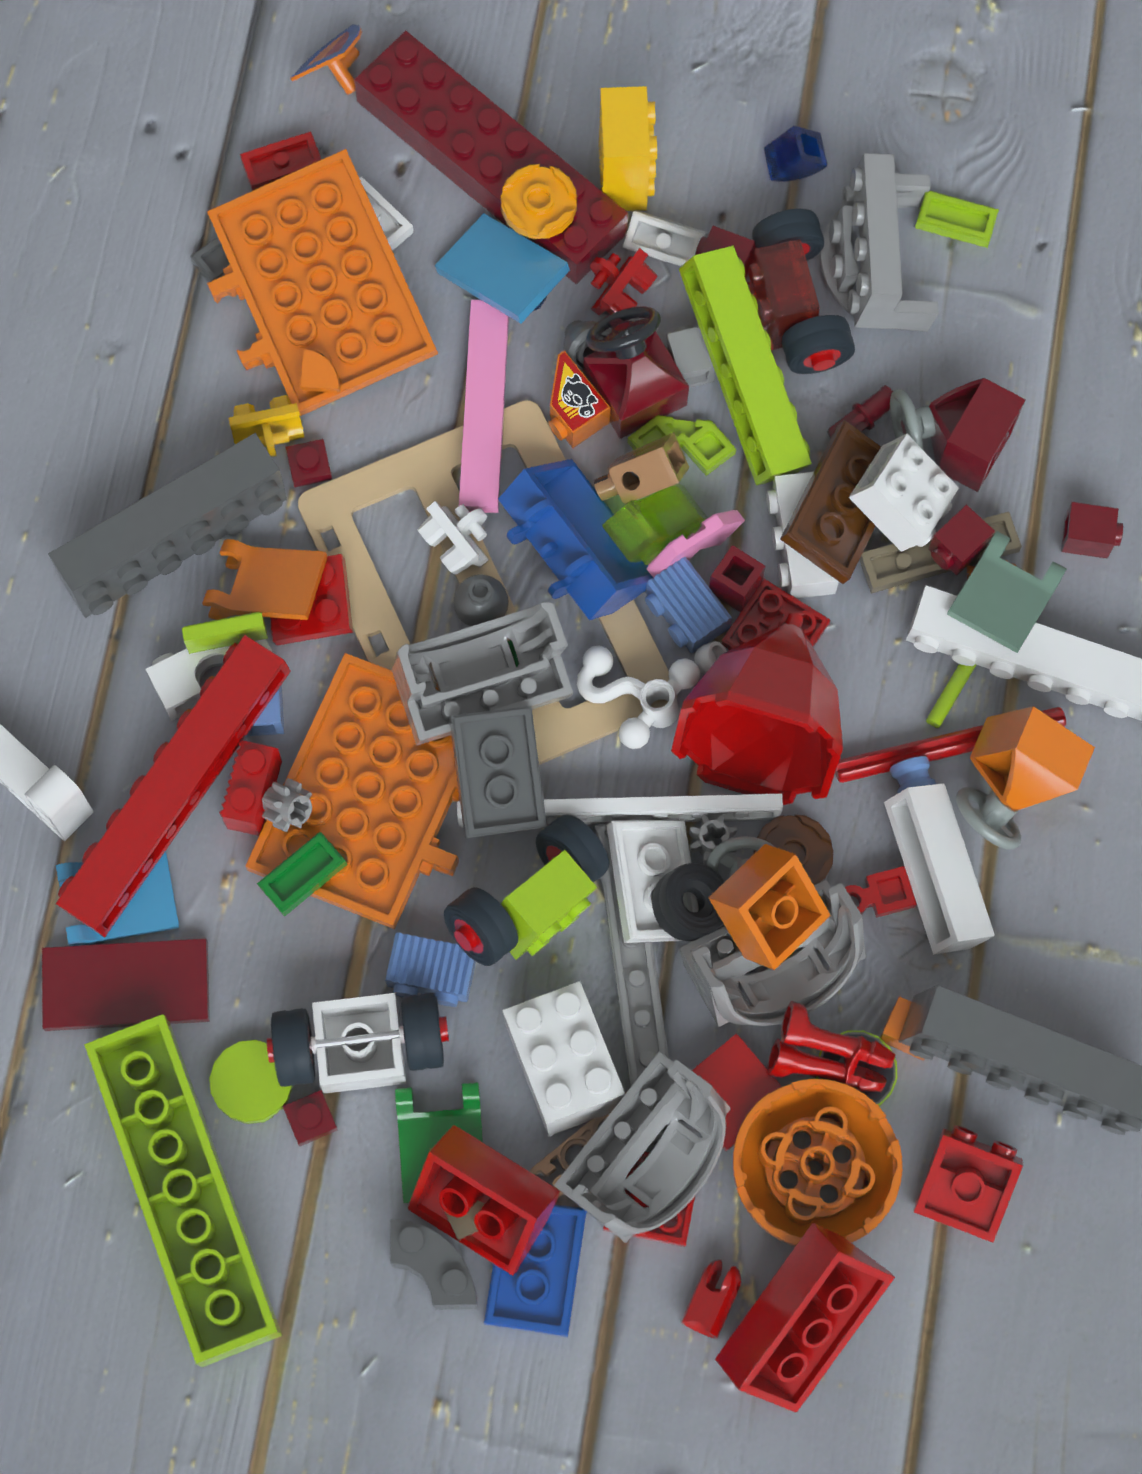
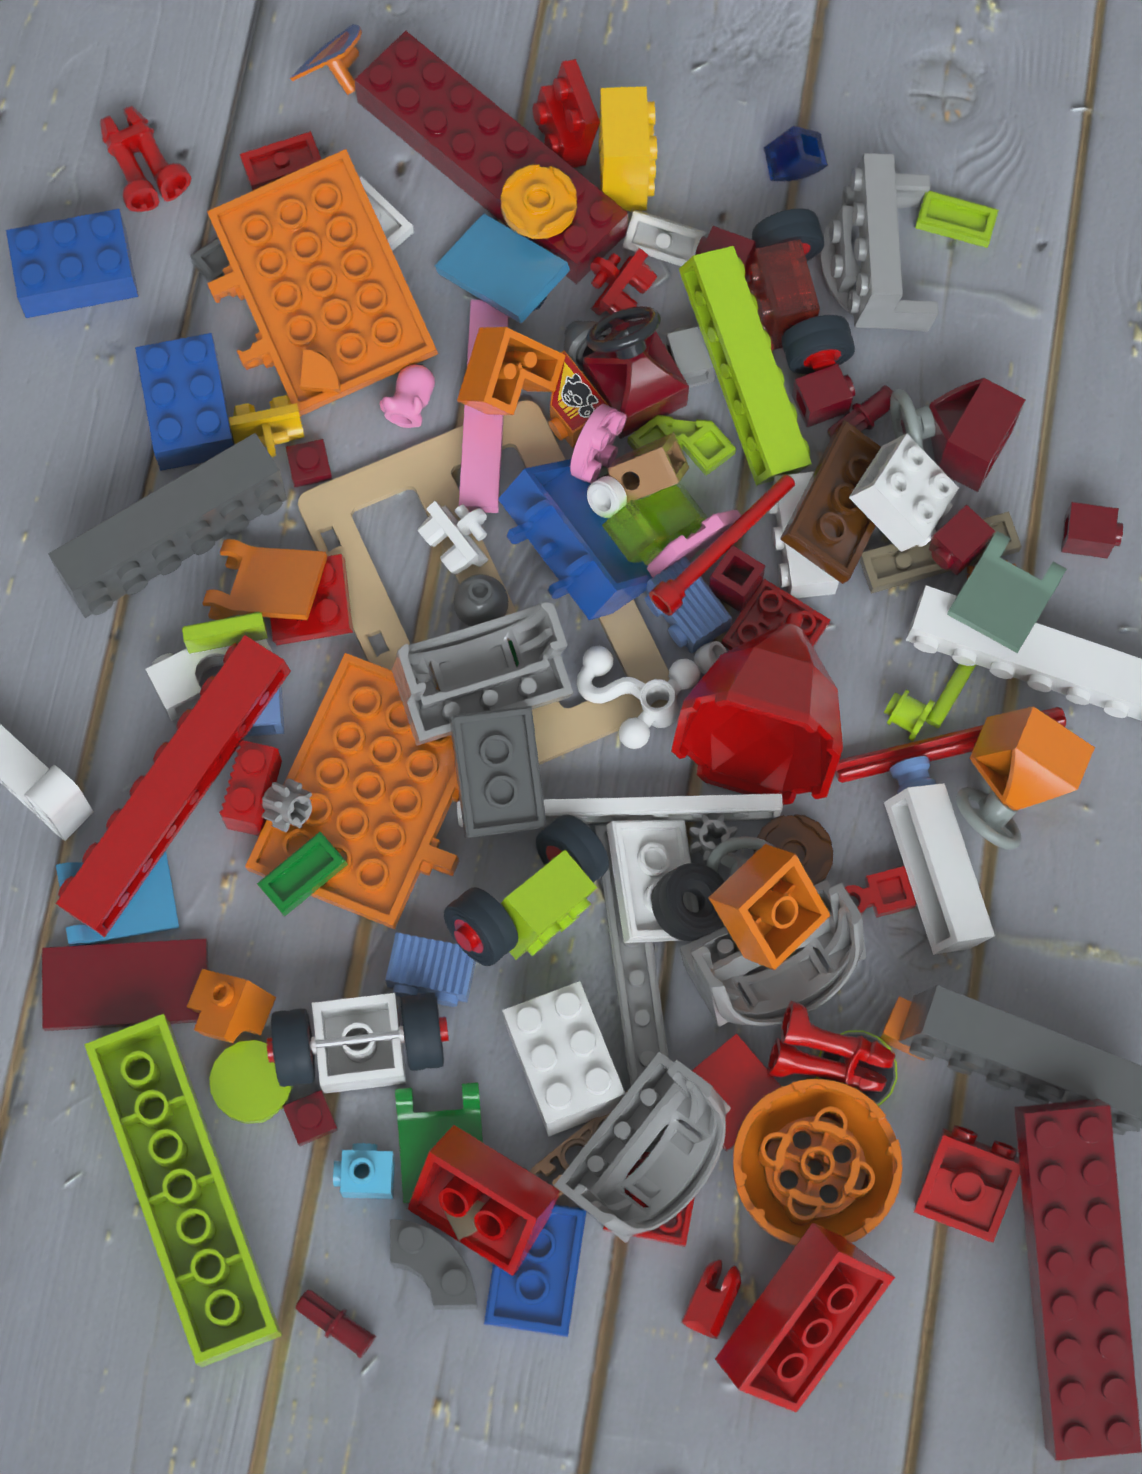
(72, 263): none -> blue brick
(139, 193): none -> red piece
(184, 400): none -> blue brick
(229, 1006): none -> orange brick
(335, 1322): none -> dark red axle
(365, 1172): none -> medium azure brick
(411, 395): none -> bright pink animal
(503, 366): none -> orange brick
(567, 115): none -> red plate
(595, 443): none -> bright pink tile
(606, 496): none -> white tile
(669, 594): none -> red piece
(823, 395): none -> dark red brick
(908, 713): none -> lime brick
(1078, 1279): none -> dark red brick

